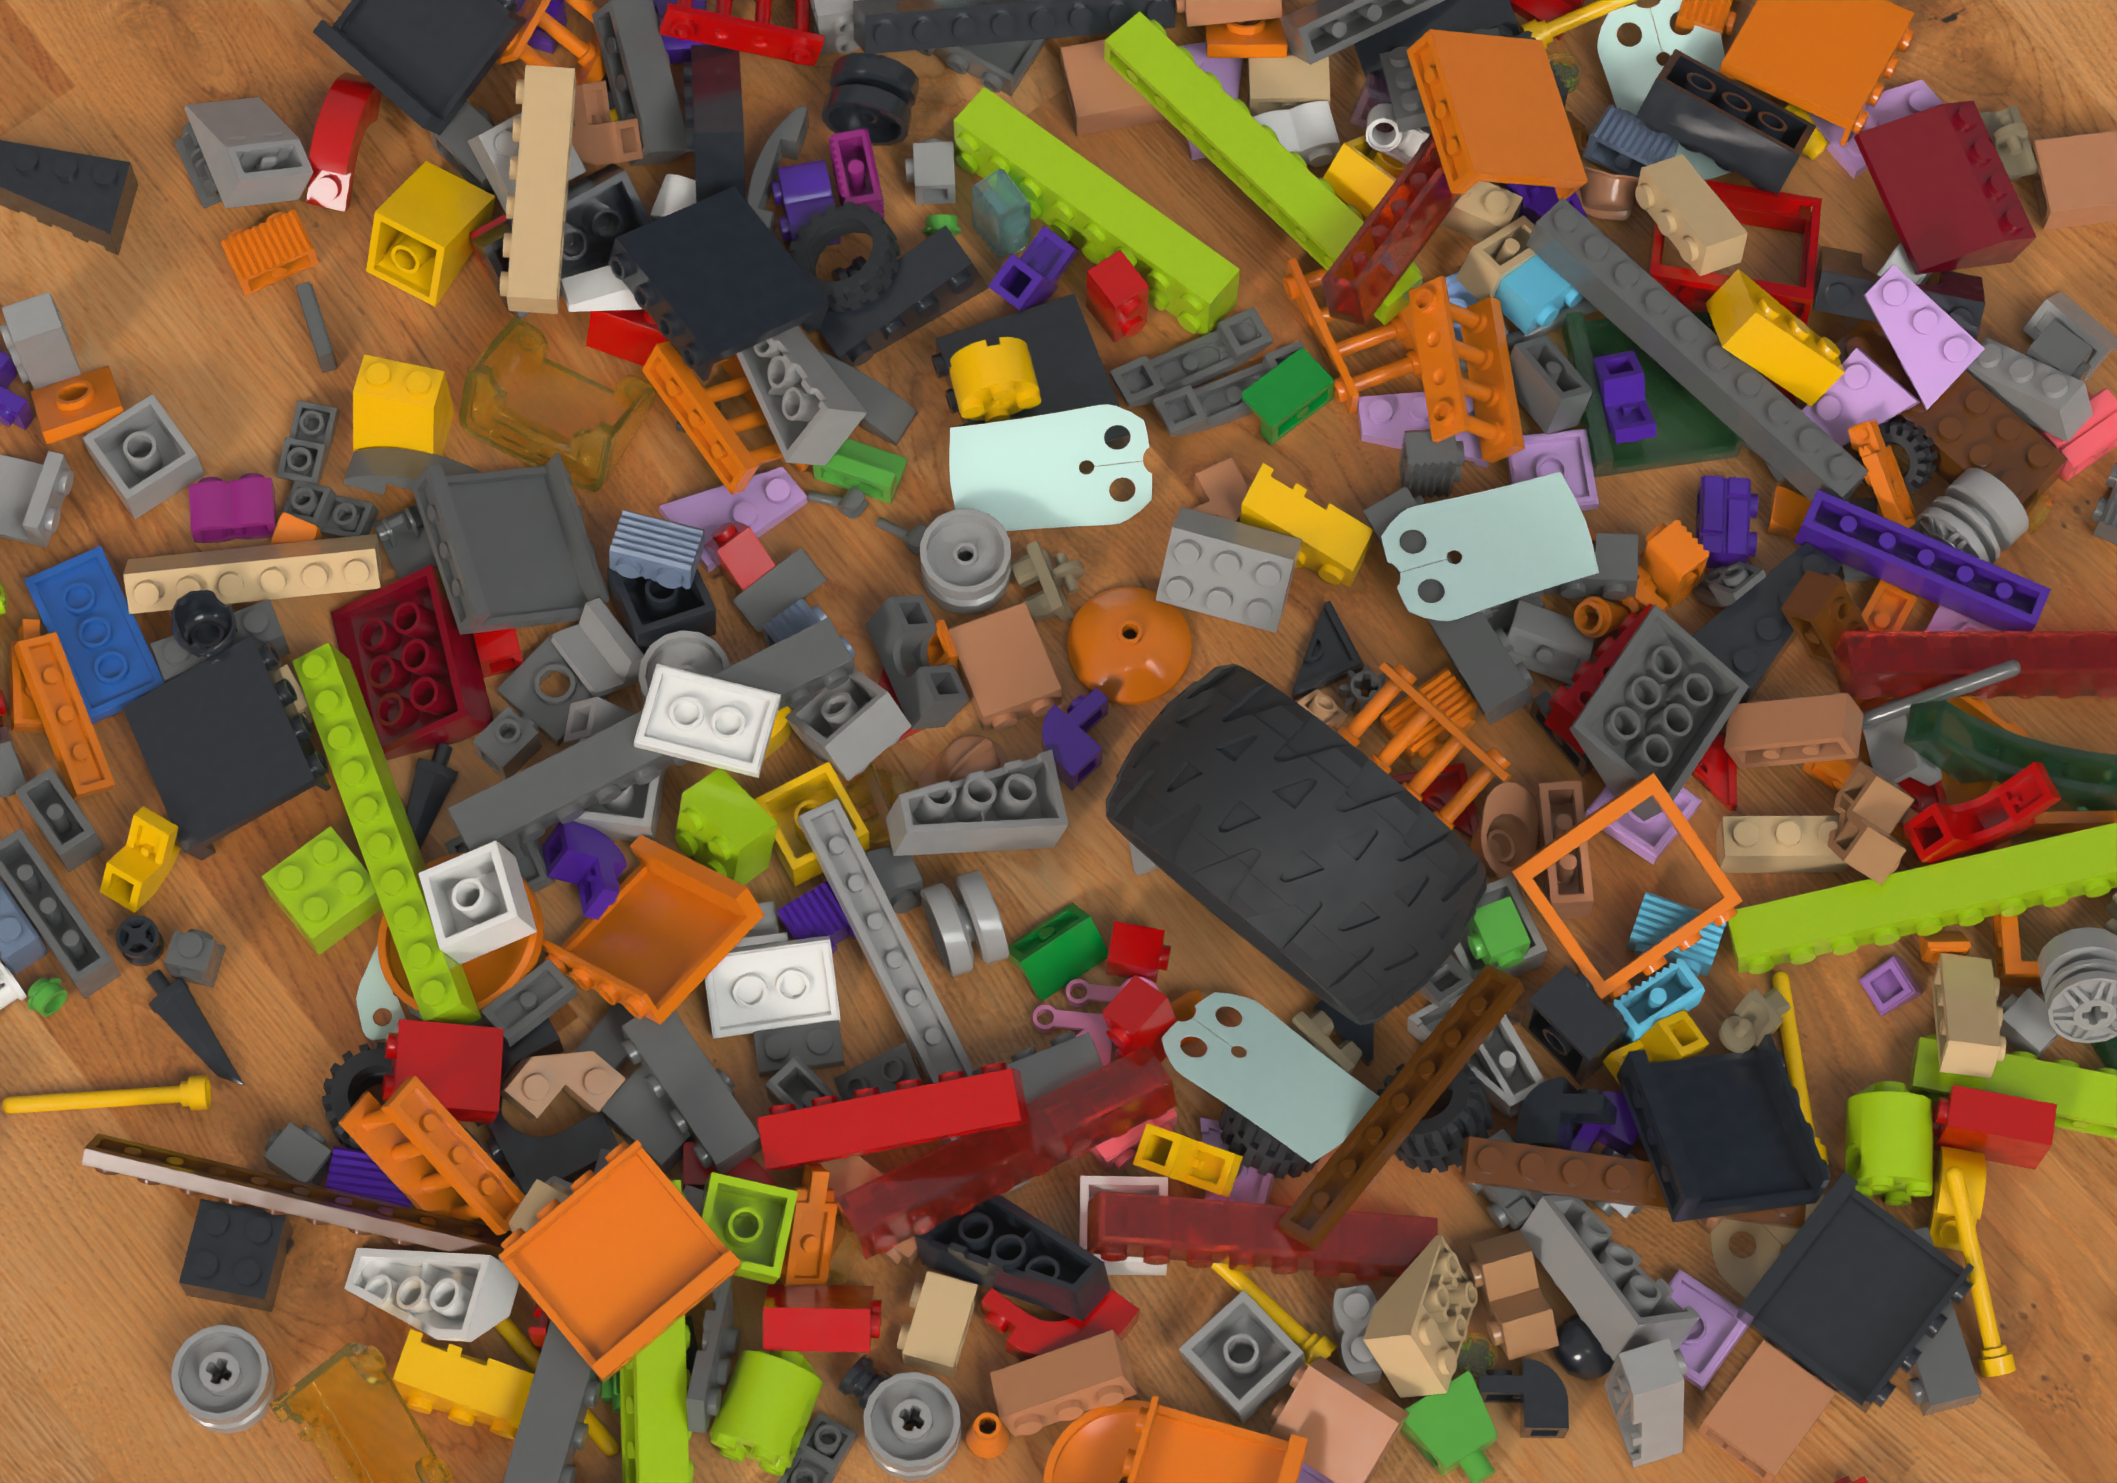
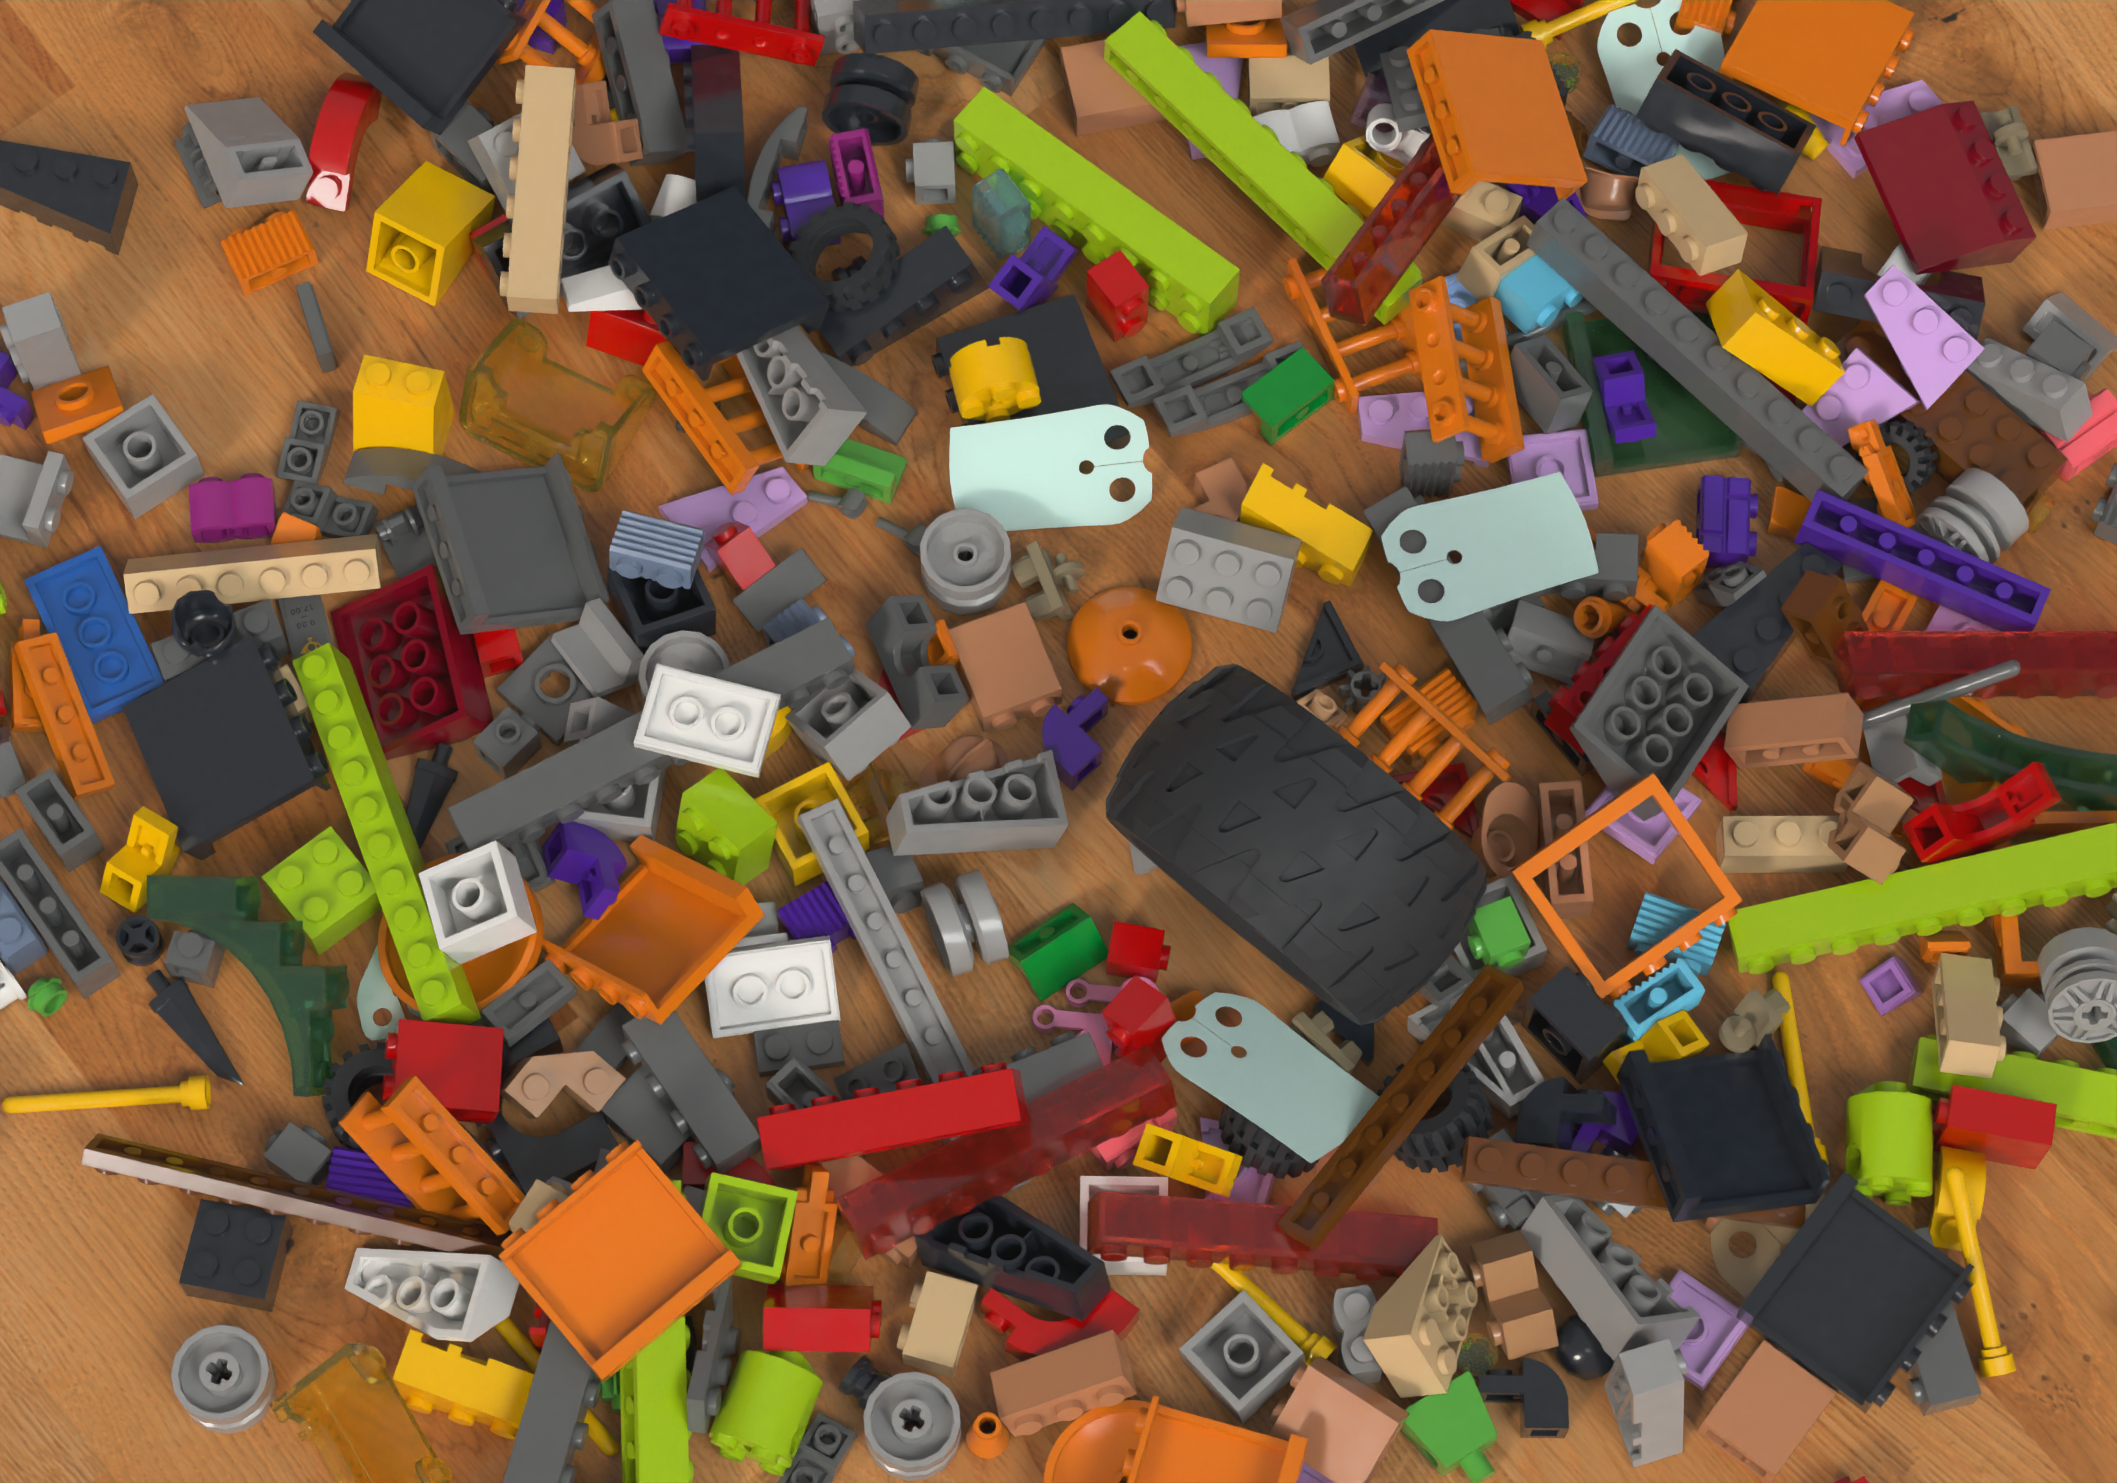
(272, 951): none -> clear green arch
(305, 623): none -> dark grey tile

